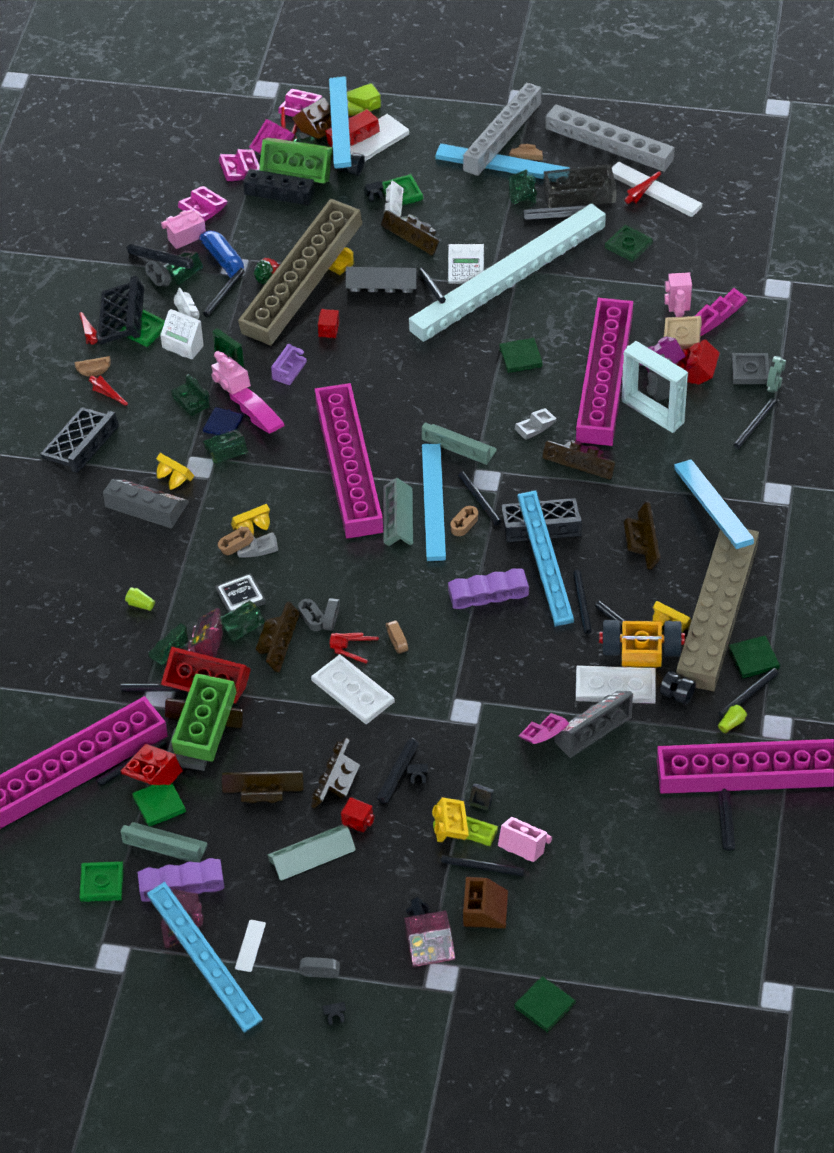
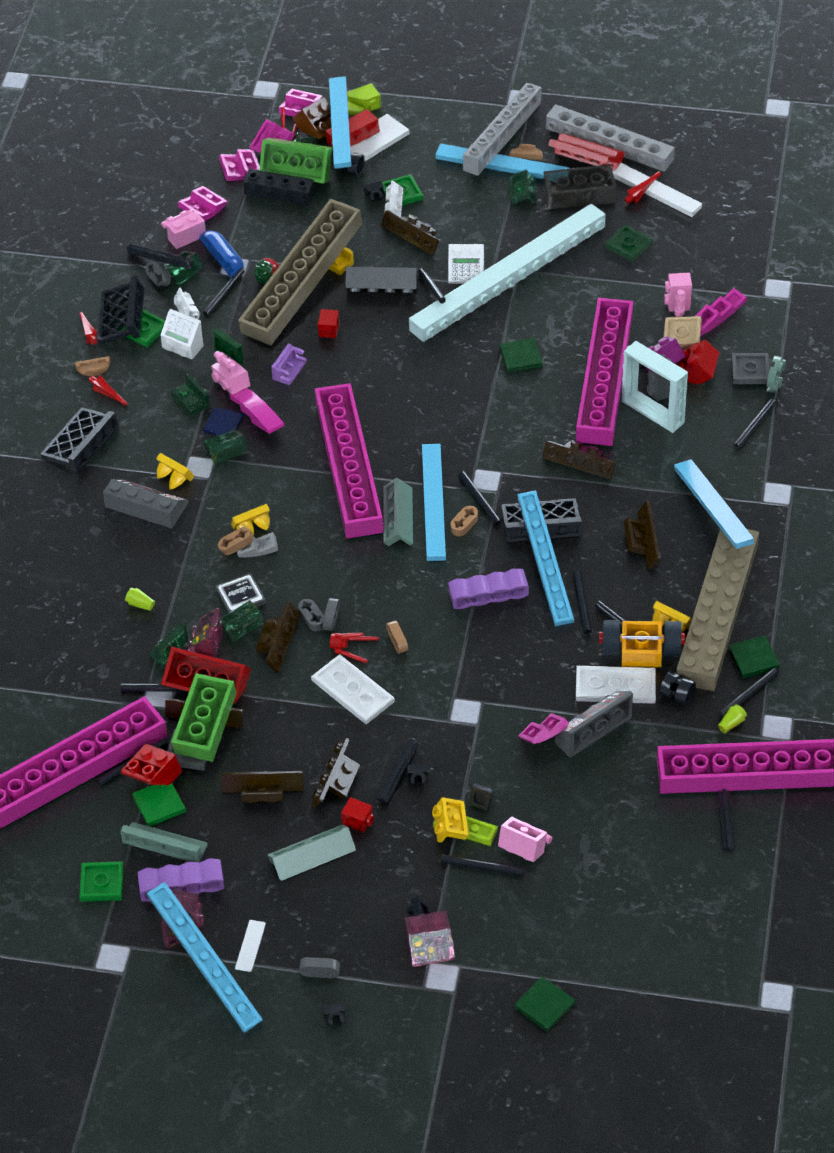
(458, 443): sand green panel -> none
(484, 903): reddish brown slope -> none
(536, 424): light grey slope -> none
(555, 212): axle -> none
(586, 151): none -> brick

